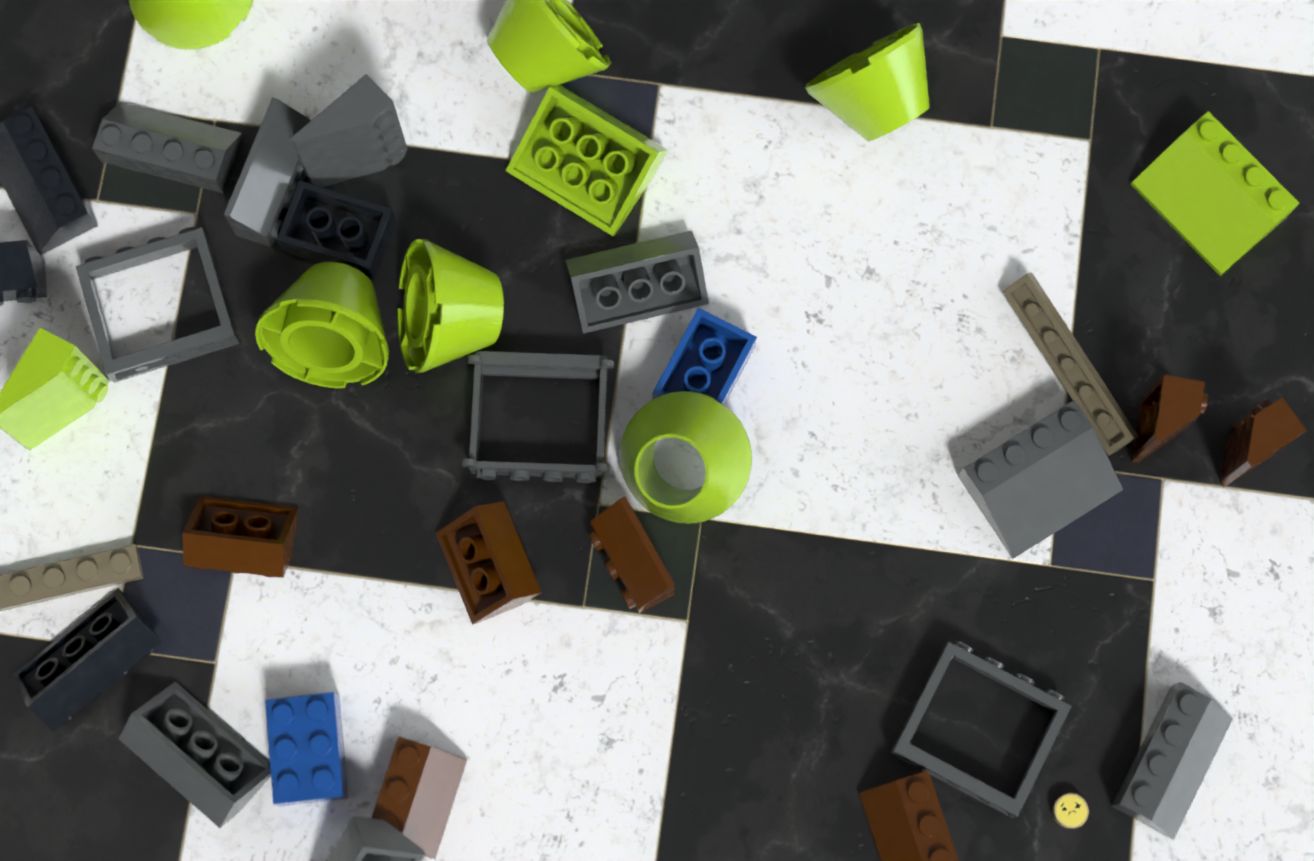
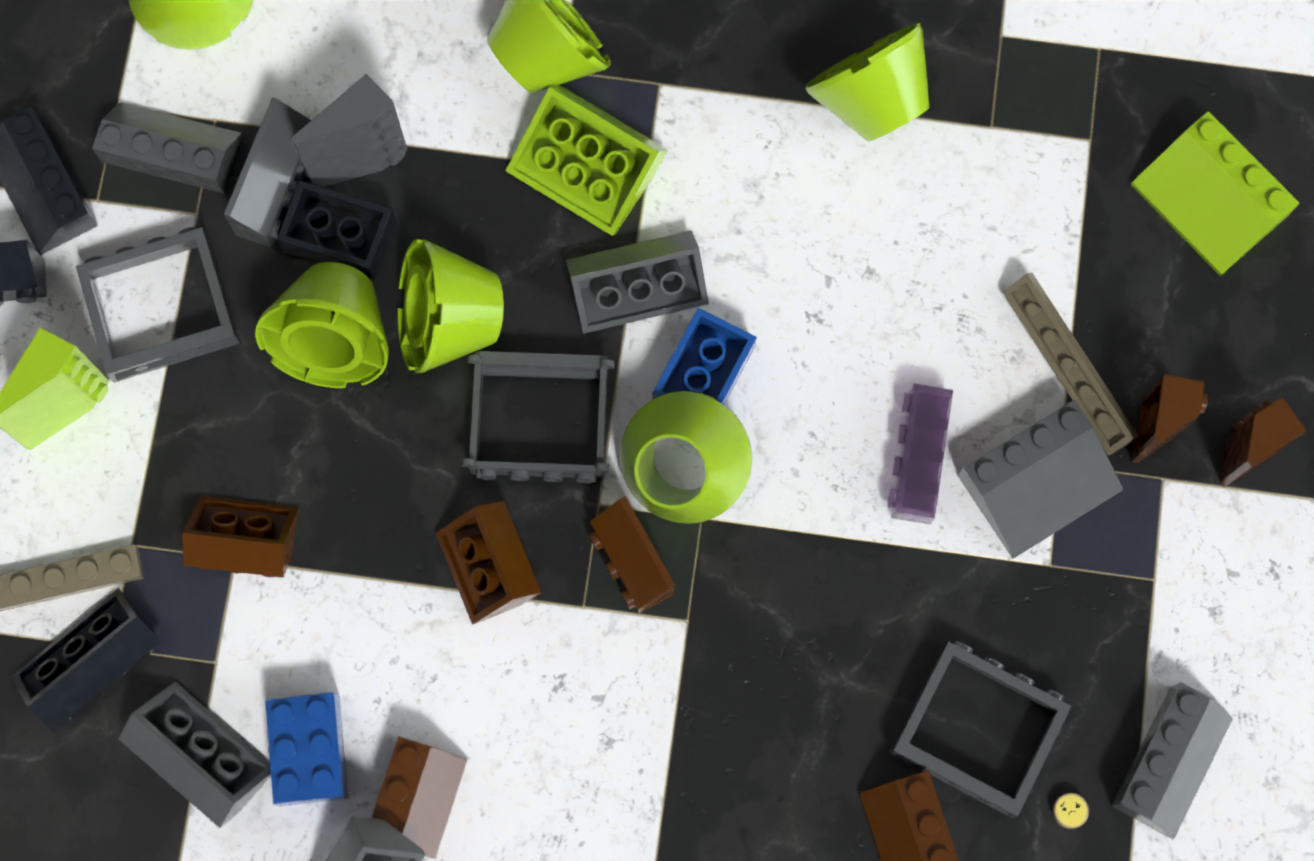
(921, 454): none -> clear purple brick

